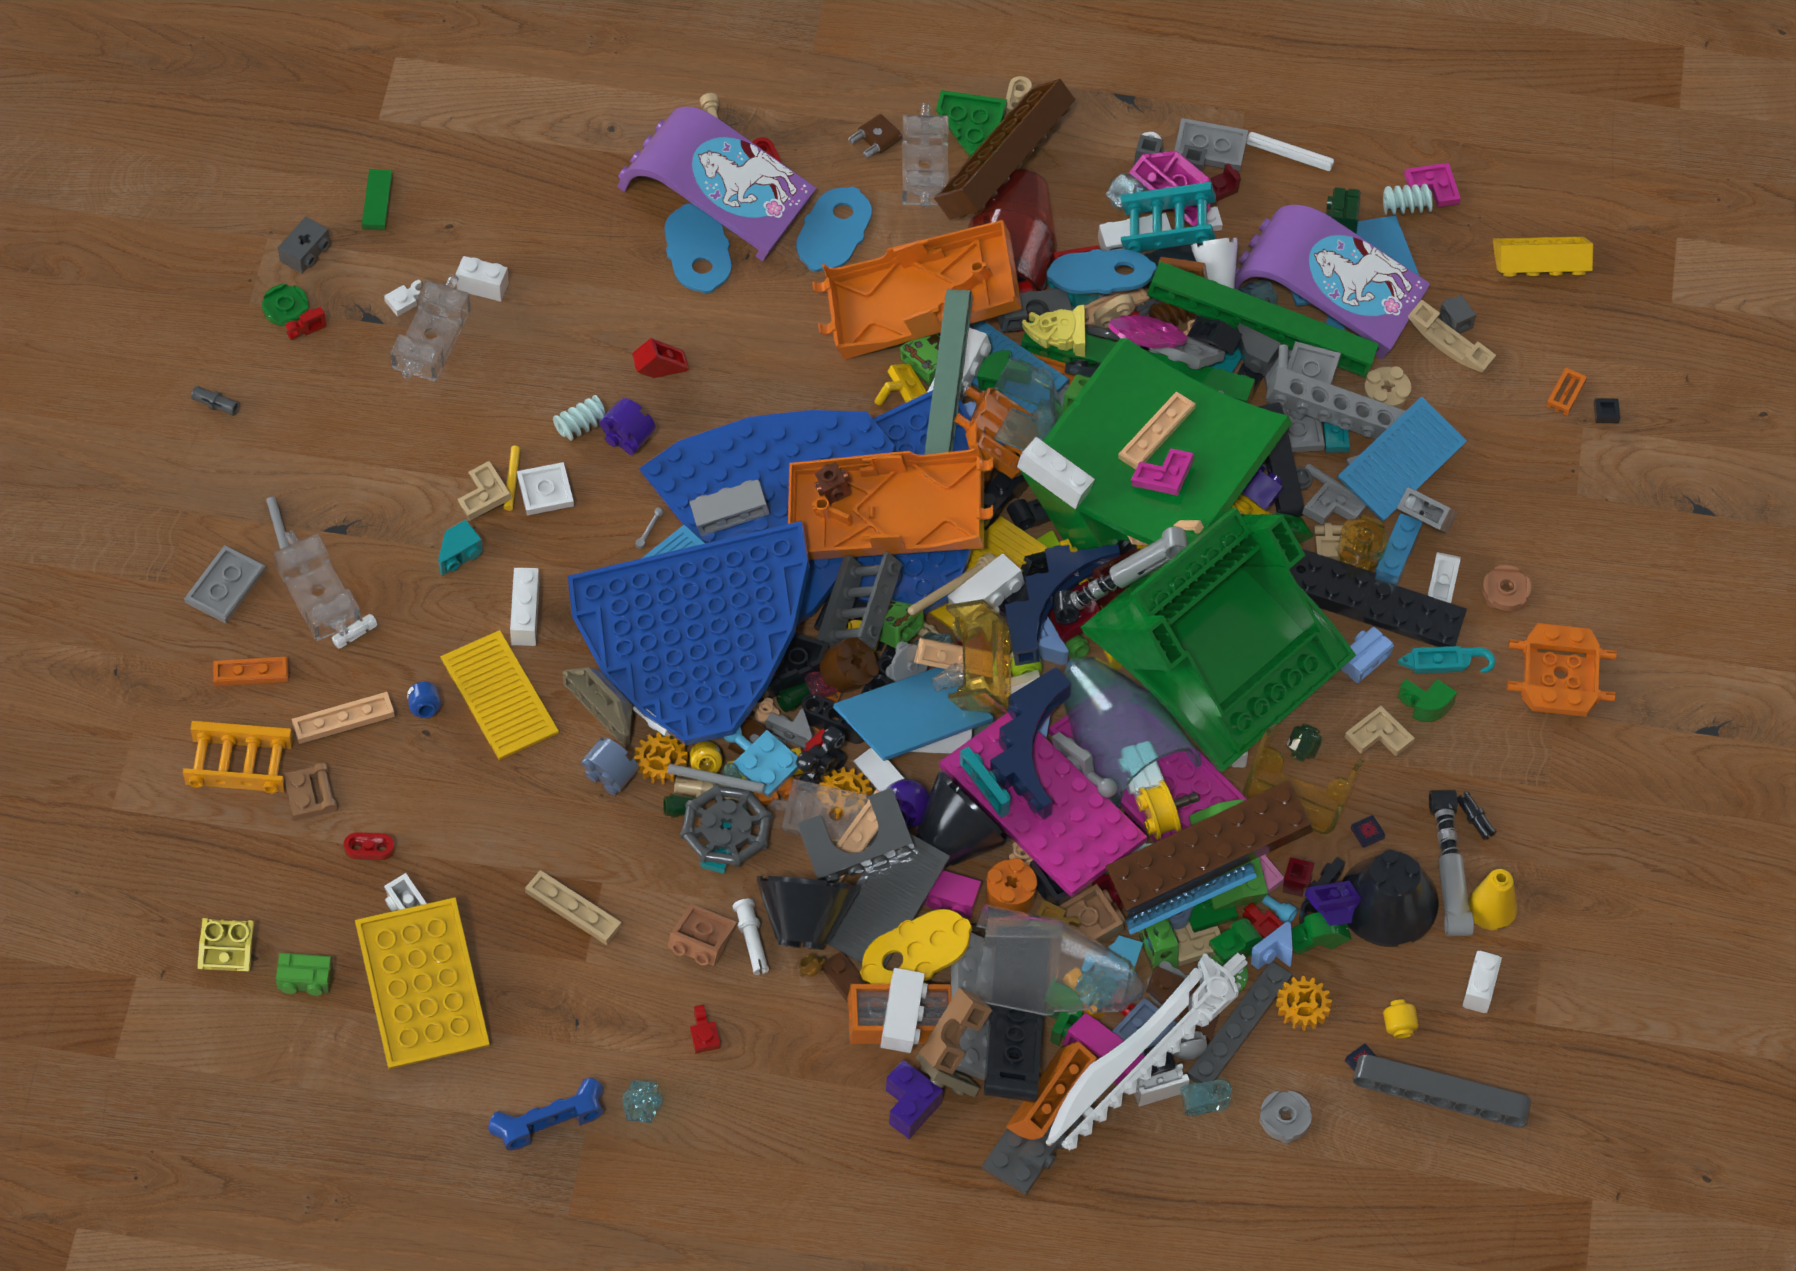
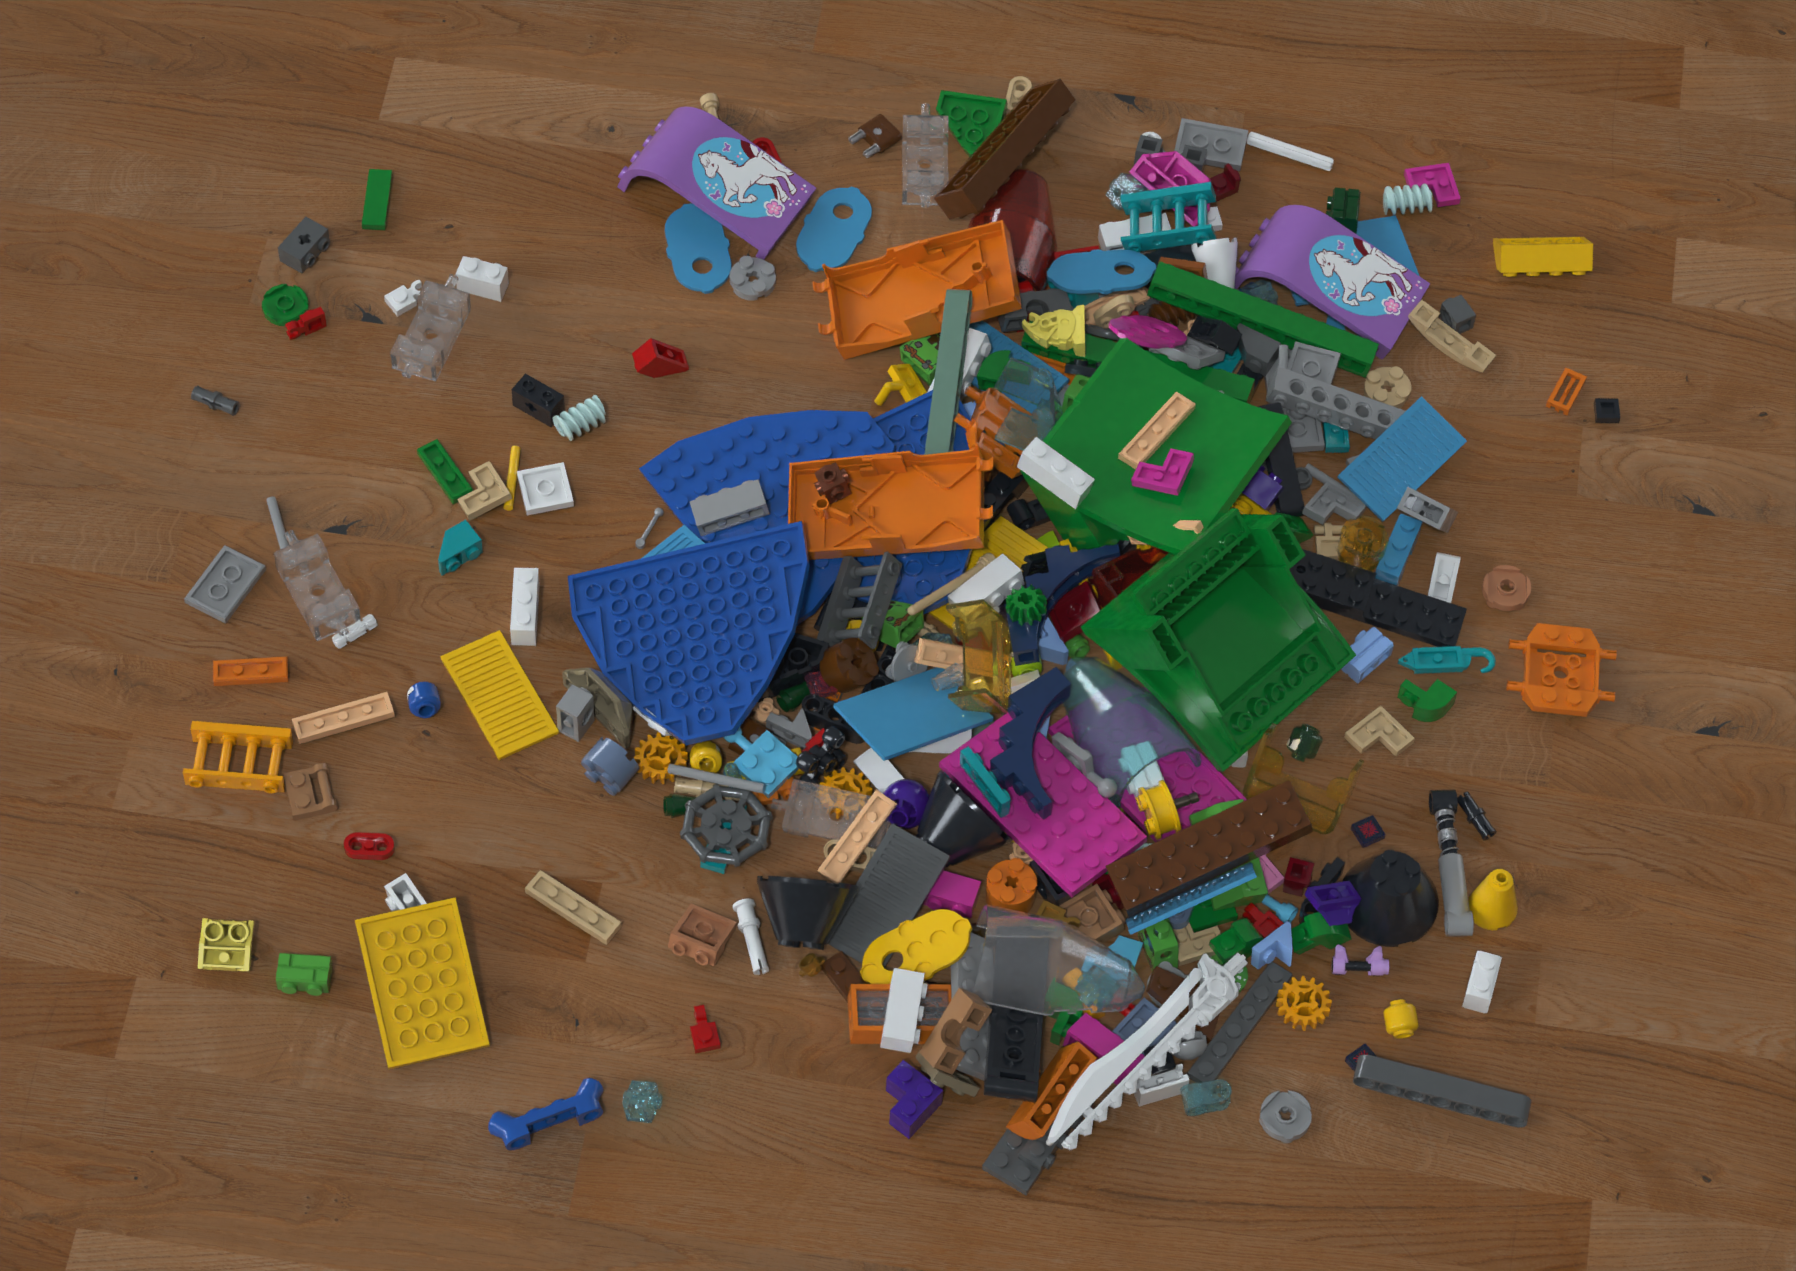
(444, 470): none -> green tile
(537, 399): none -> black brick
(575, 712): none -> light grey brick
(627, 426): dark purple brick -> none
(756, 267): none -> light grey plate
(891, 841): dark grey arch -> none
(1026, 605): none -> green gear
(1069, 603): piece -> none
(1374, 963): none -> lavender piece

